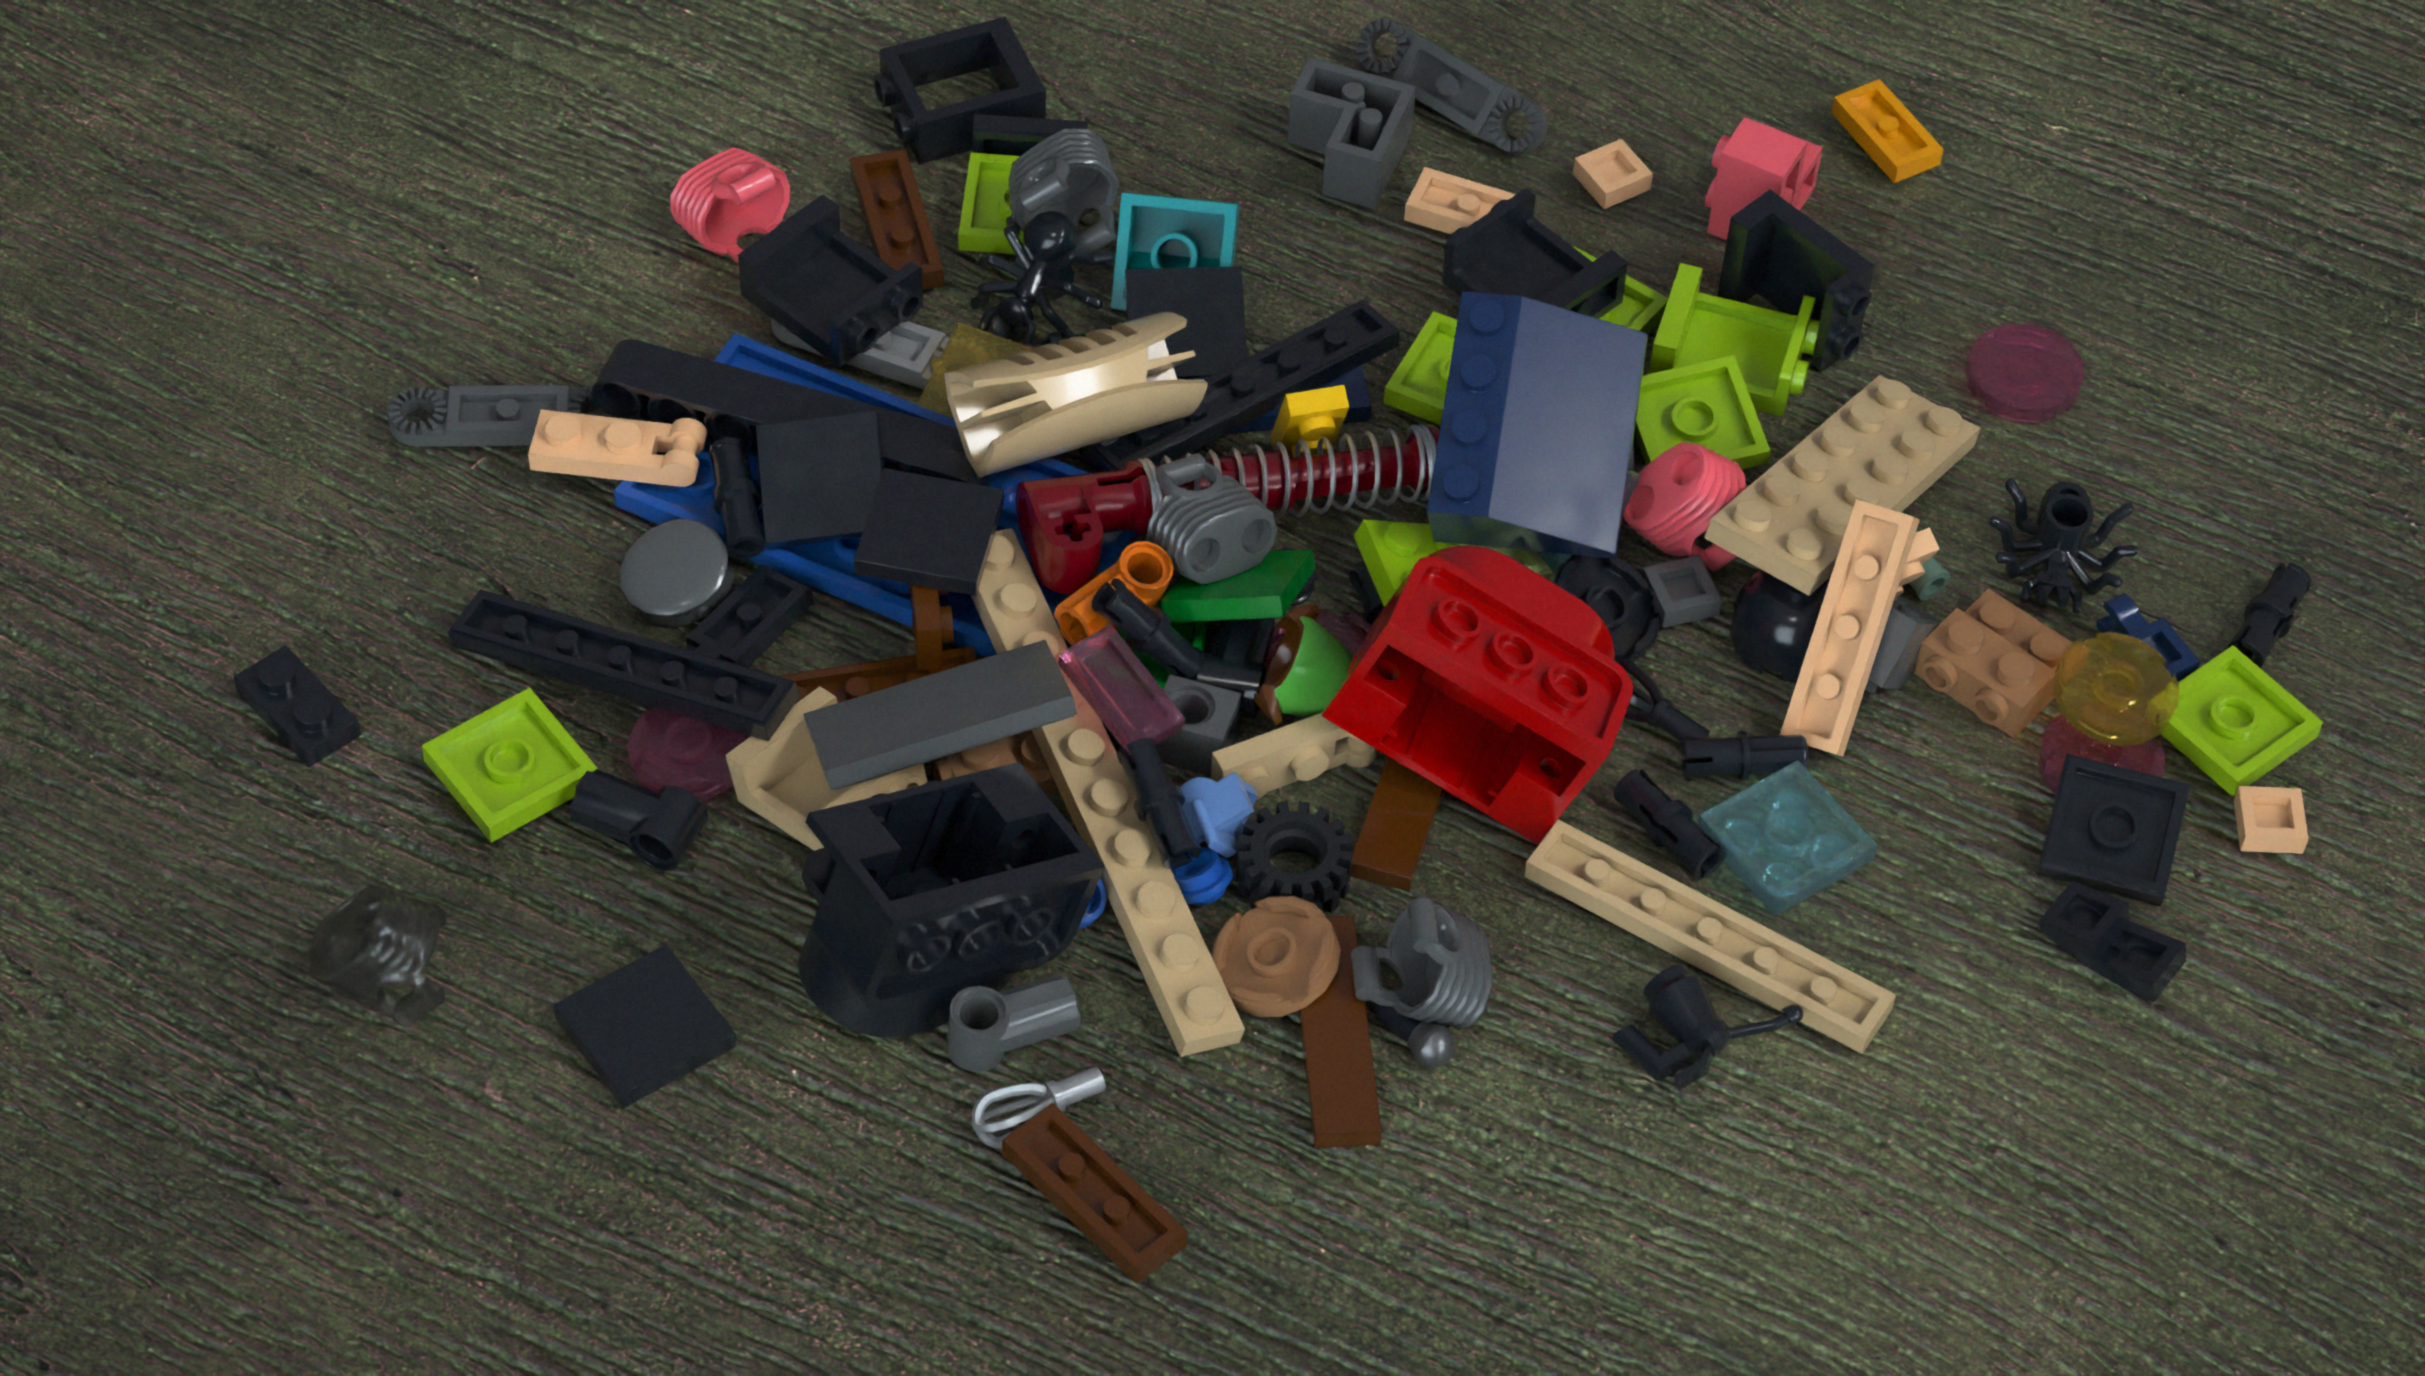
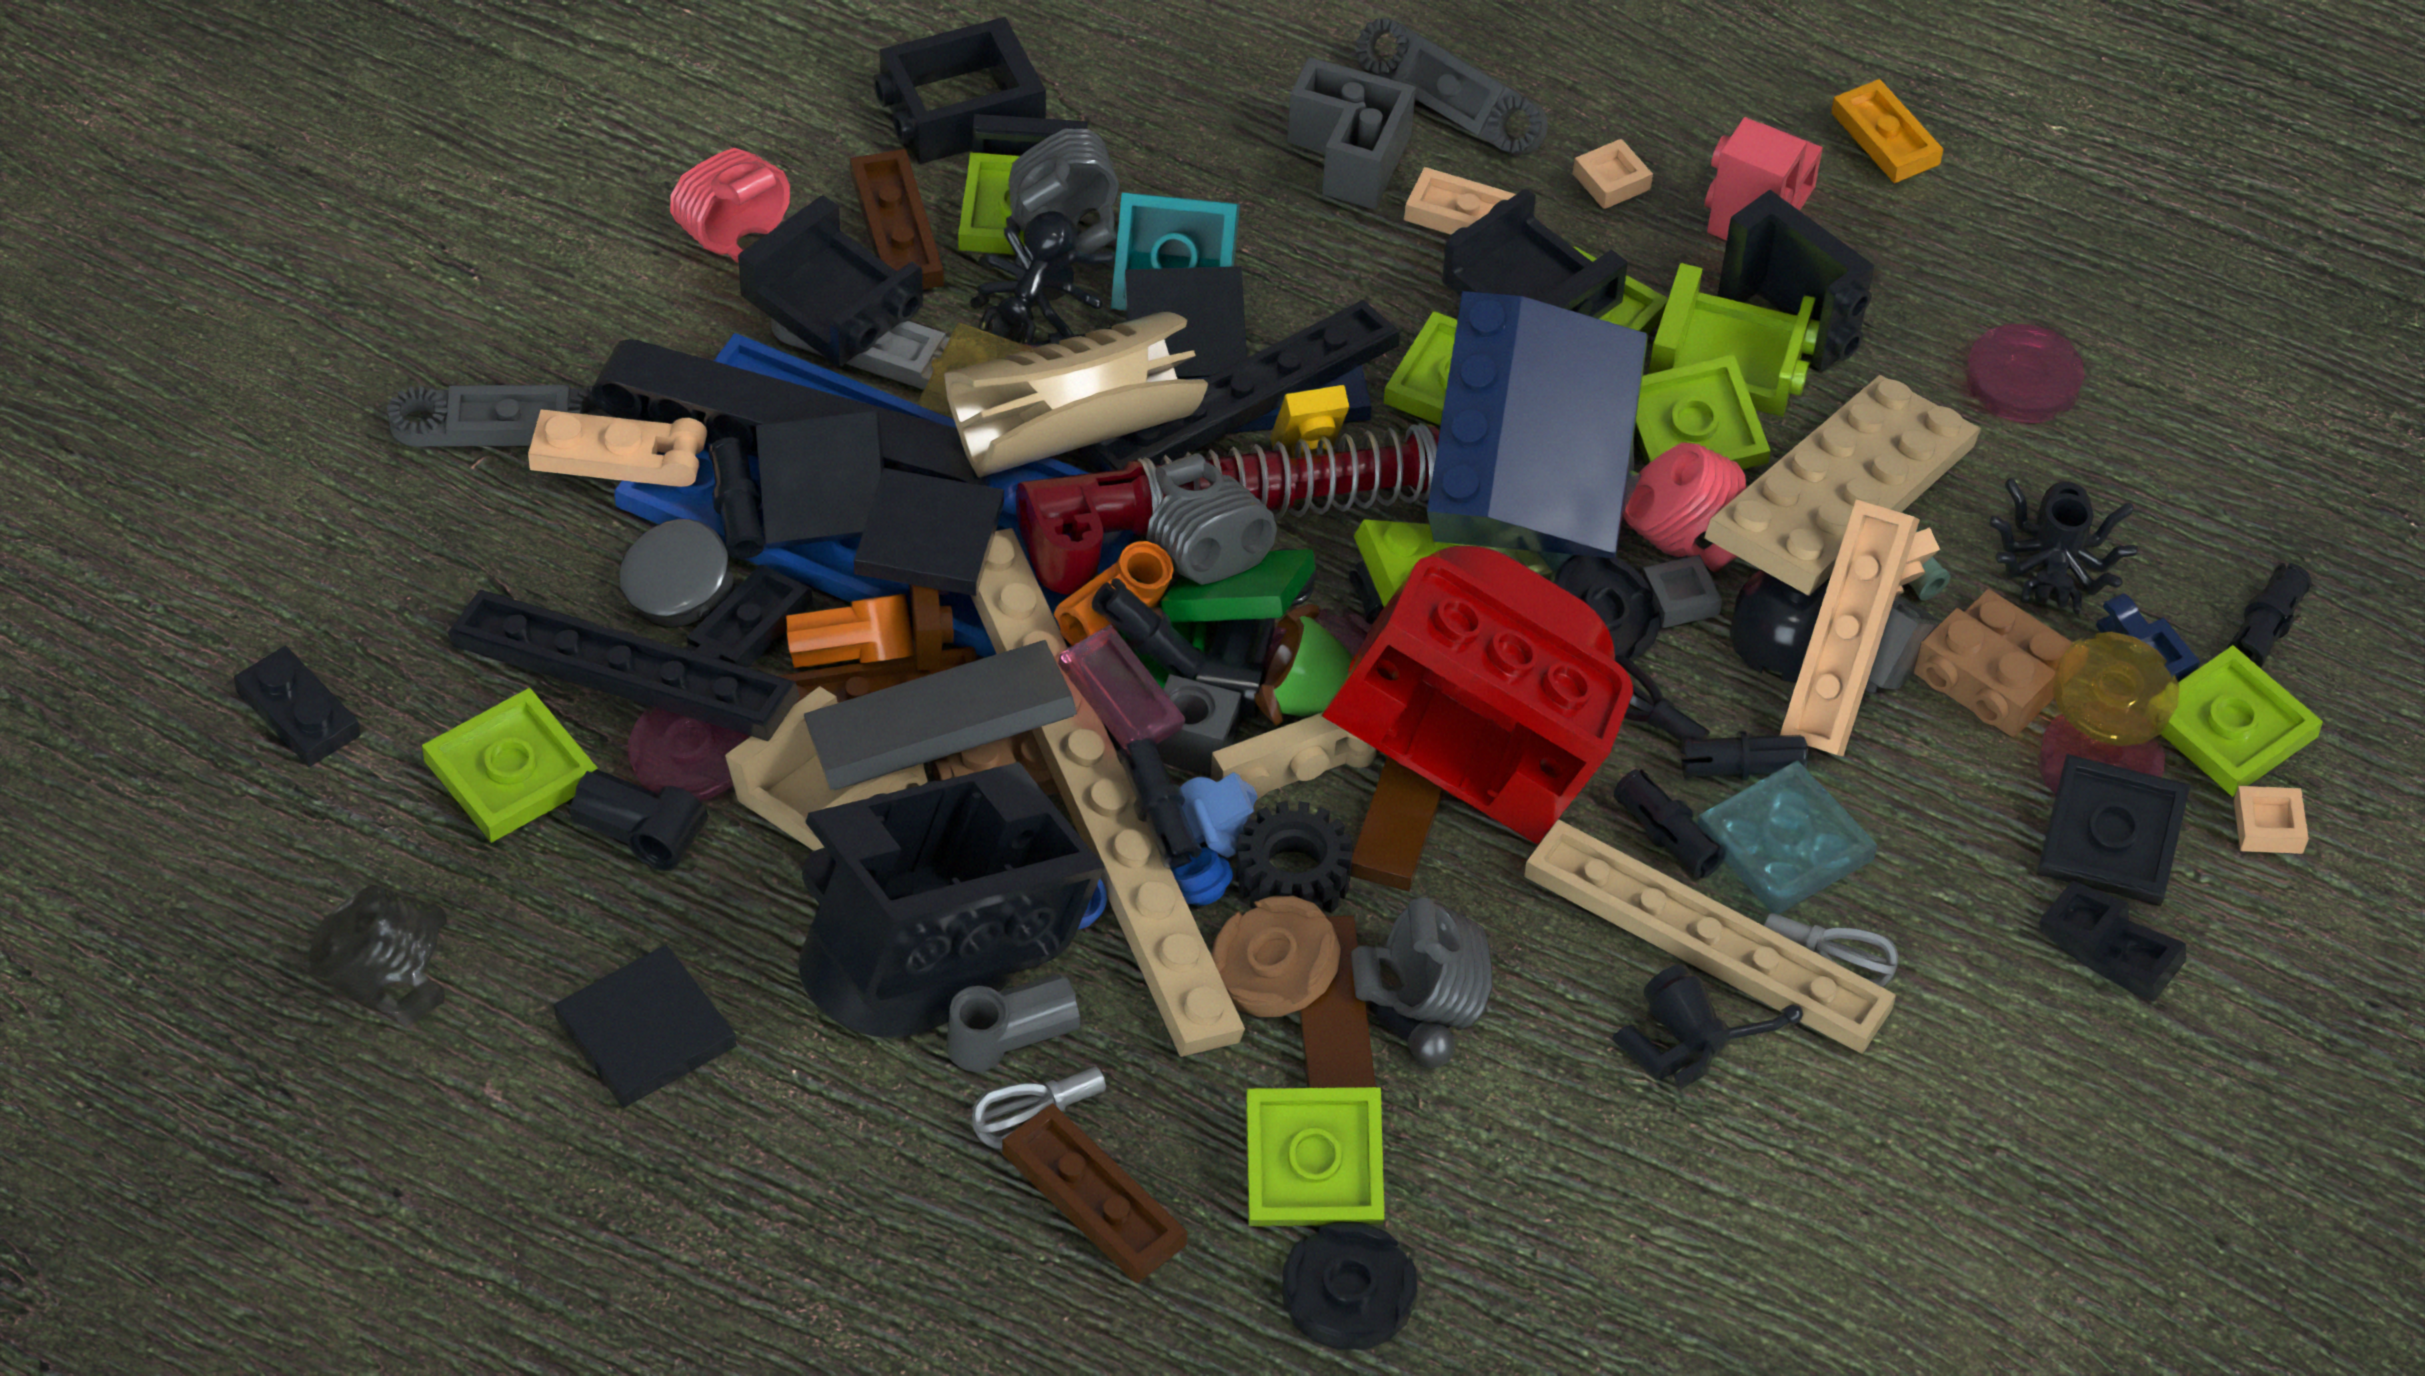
(865, 631): none -> orange piece
(1314, 1156): none -> lime plate
(1349, 1286): none -> black tile
(1819, 941): none -> light grey piece

